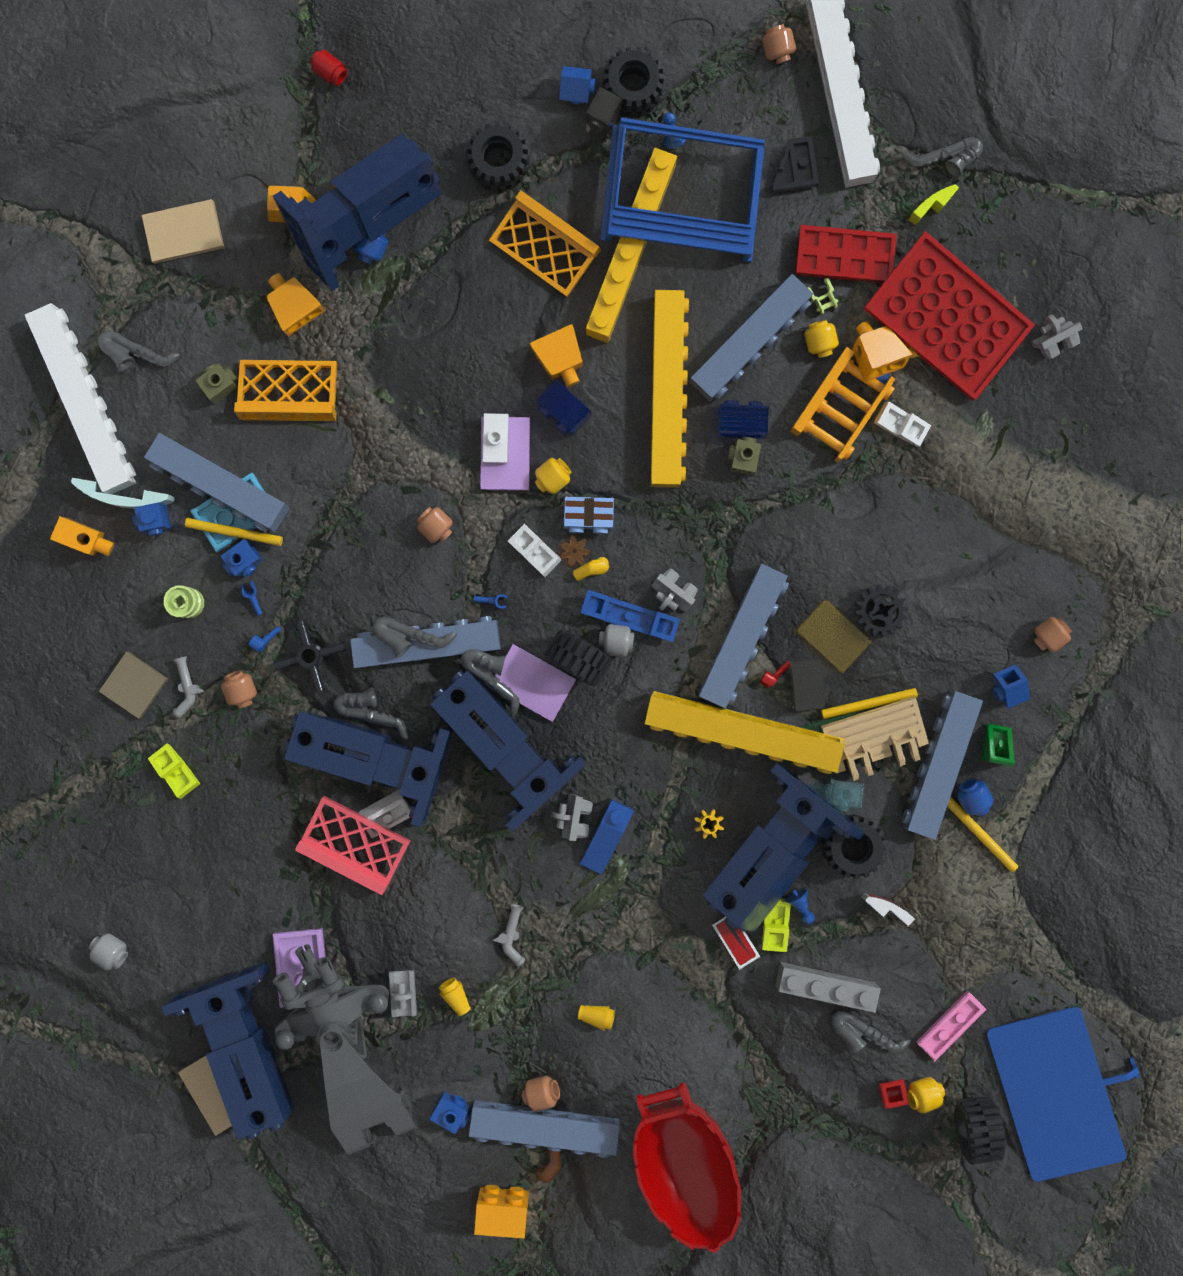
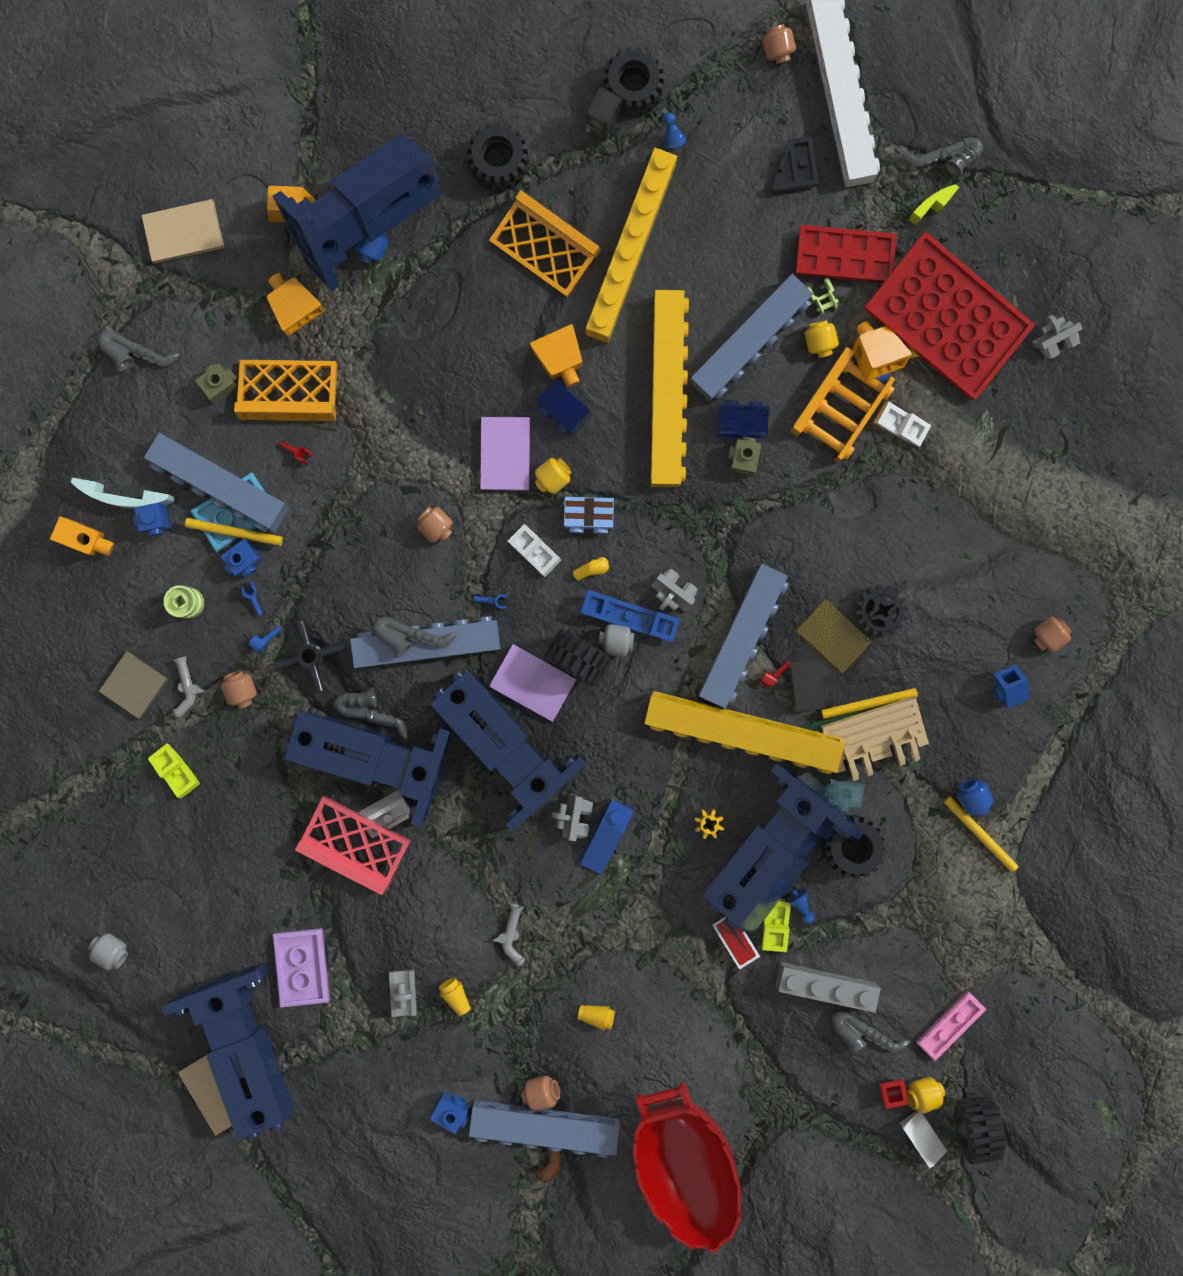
(80, 398): white brick -> none
(299, 453): none -> red hand
(328, 67): red brick -> none
(331, 1015): dark grey piece -> none
(482, 666): dark grey piece -> none
(495, 438): white plate -> none
(501, 1212): light orange brick -> none
(574, 556): clear orange plant -> none
(576, 85): blue brick -> none
(676, 228): blue piece -> none
(883, 906): white slope -> none
(923, 1138): none -> white slope
(942, 764): sand blue brick -> none
(998, 745): green slope -> none
(1057, 1093): blue piece -> none

